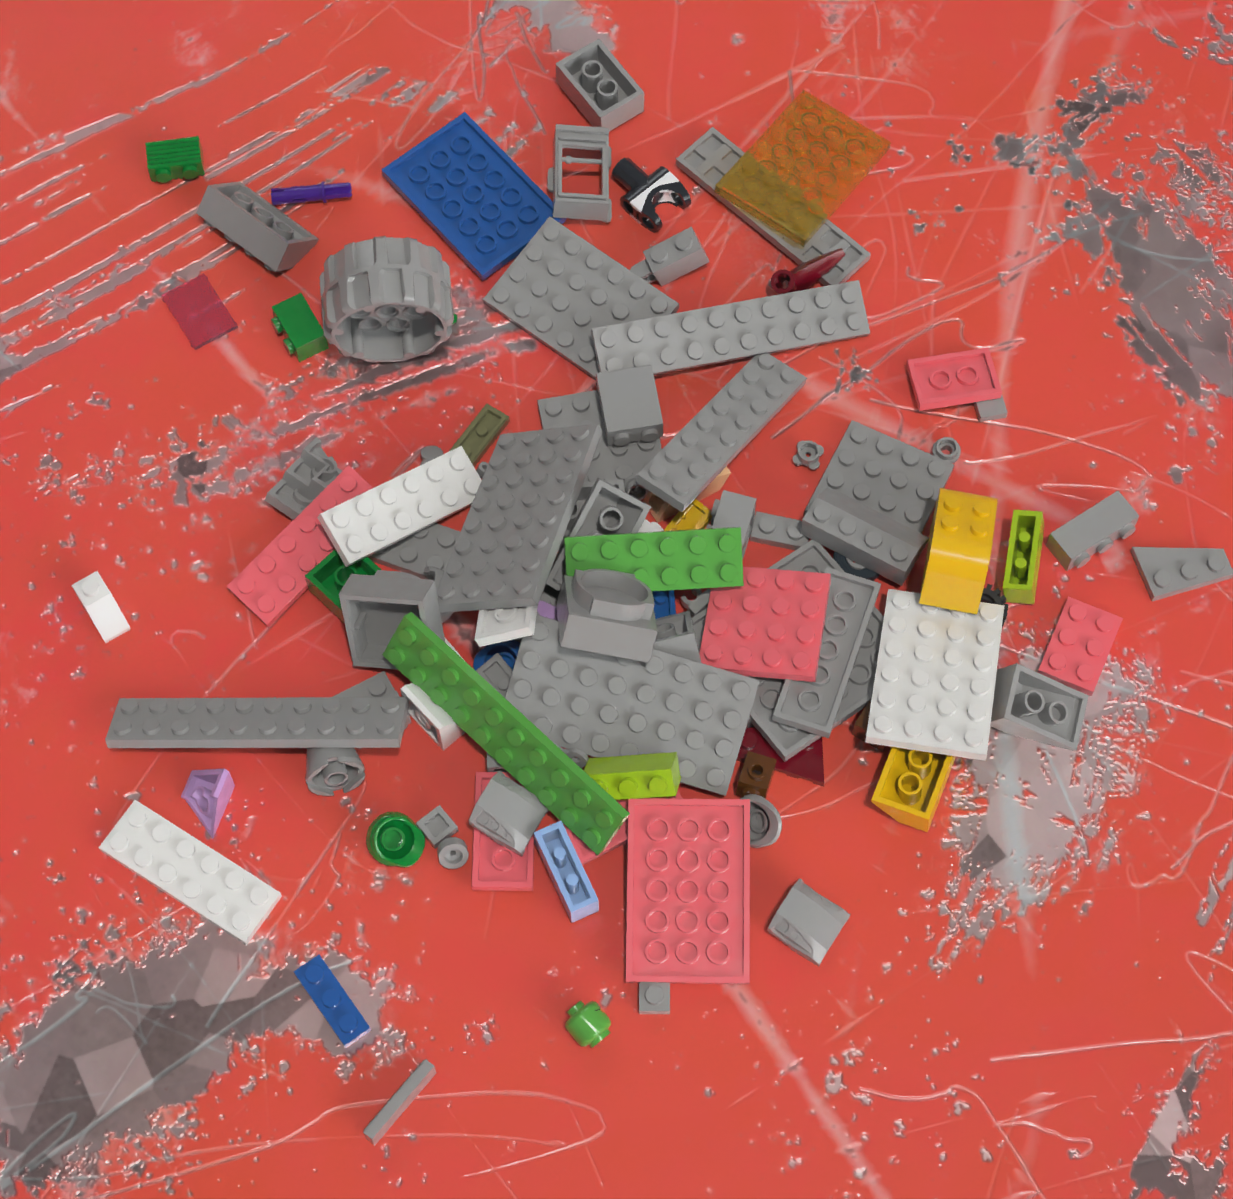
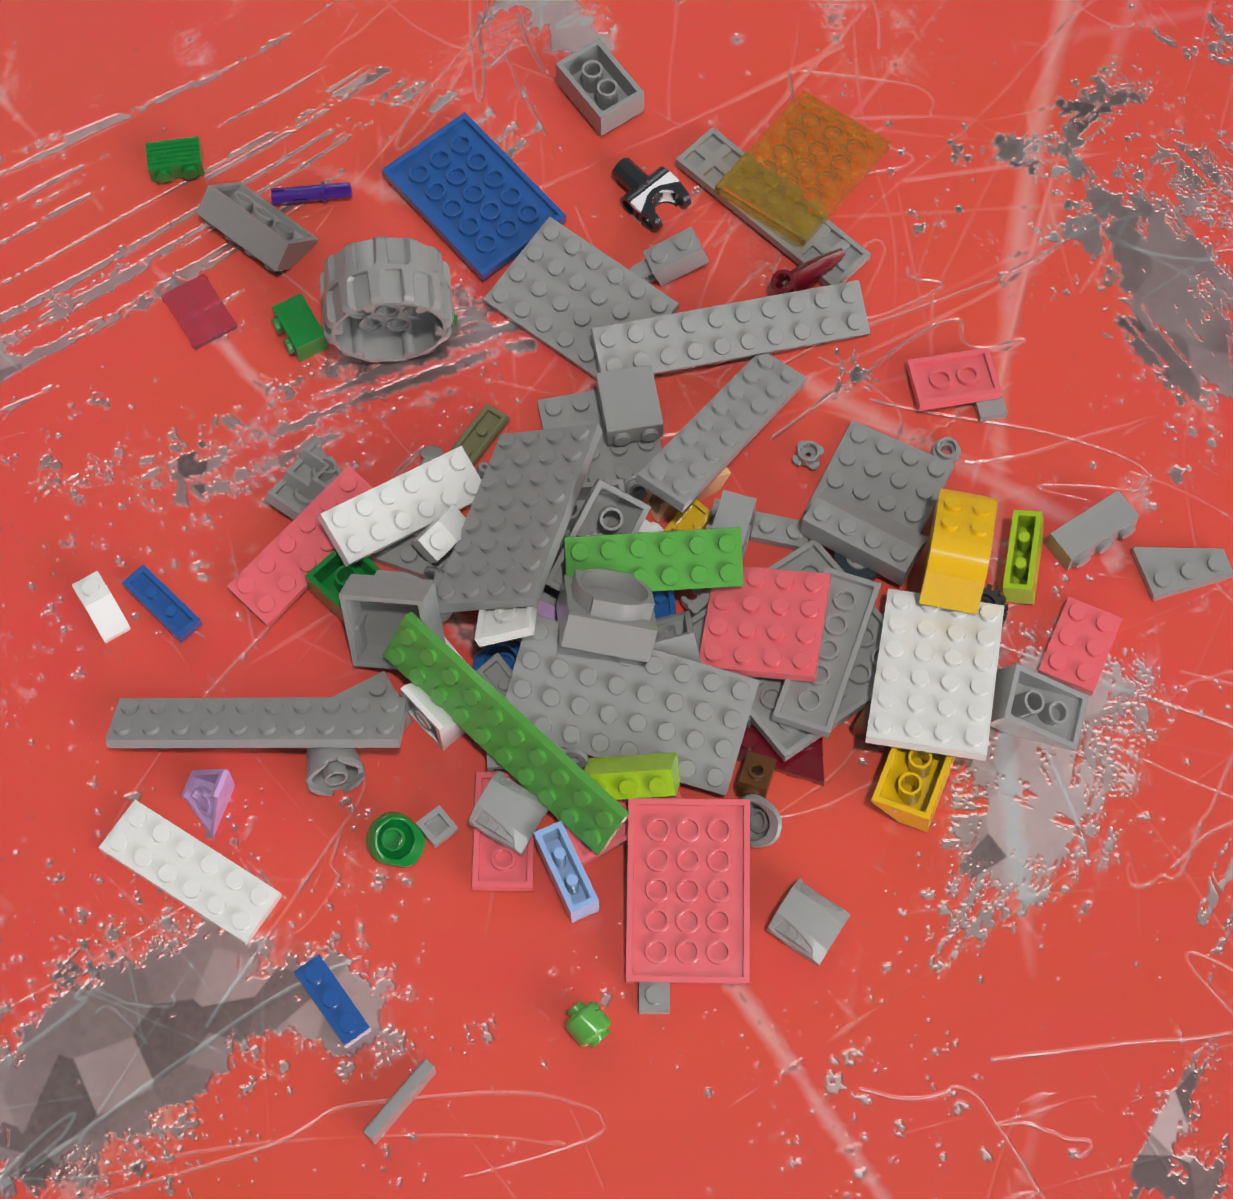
(162, 603): none -> blue plate
(440, 534): none -> white slope
(452, 853): light grey tile -> none
(575, 204): light grey piece -> none

